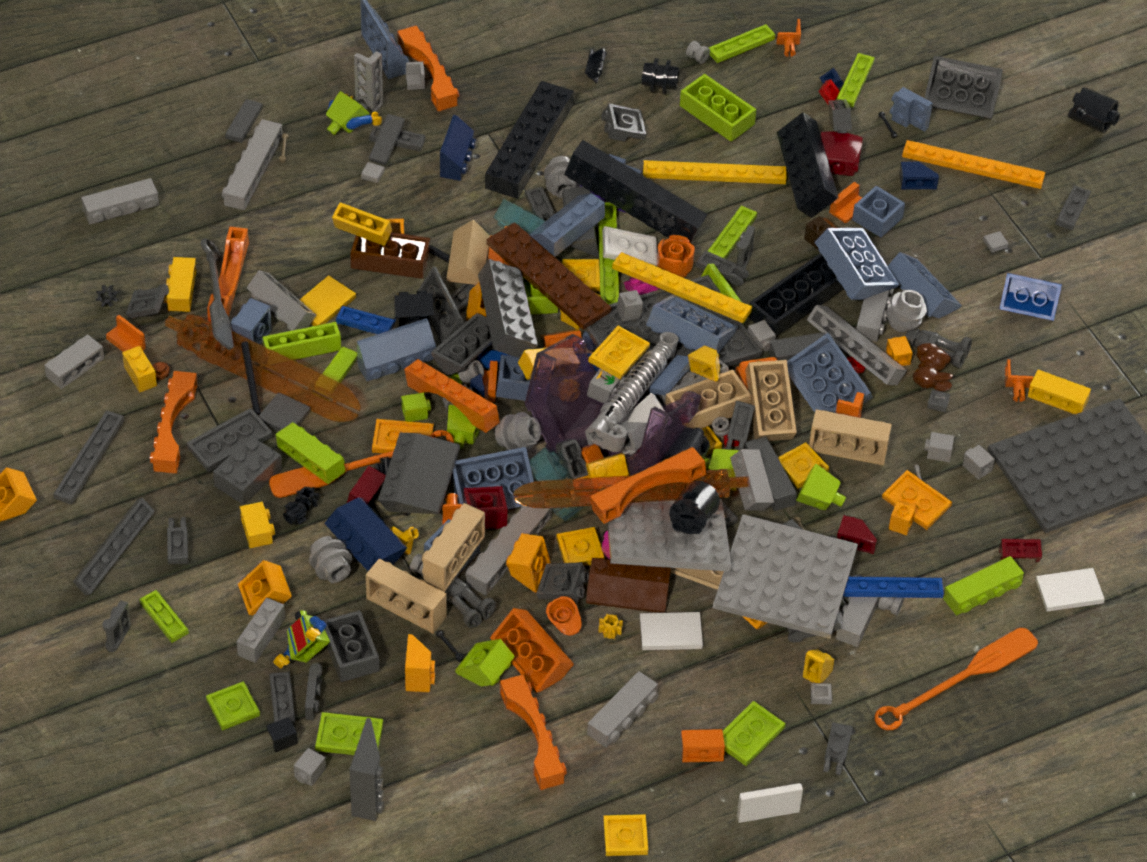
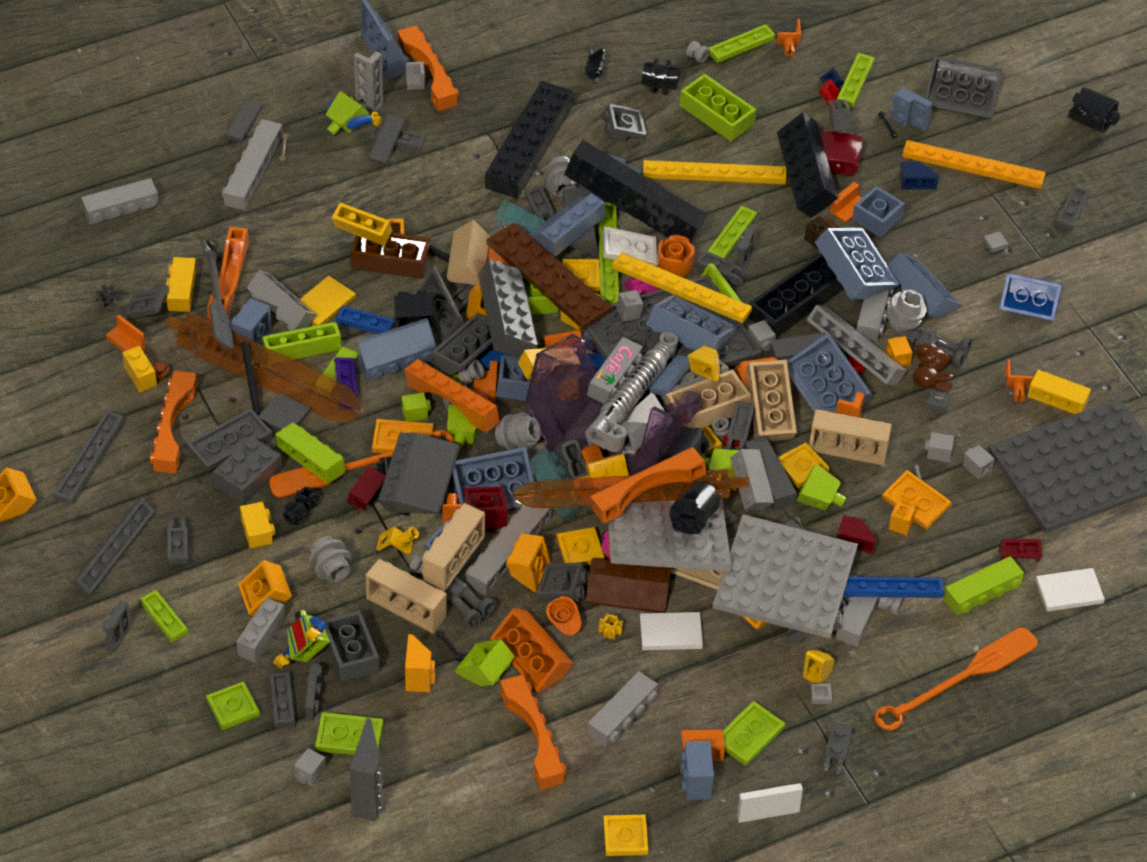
(74, 361): light grey brick -> none
(282, 734): black panel -> none
(346, 375): none -> dark purple tile
(365, 534): dark blue slope -> none
(372, 172): light grey tile -> none
(456, 149): dark blue slope -> none
(477, 385): dark blue slope -> none
(619, 352): yellow tile -> none
(697, 770): none -> sand blue brick

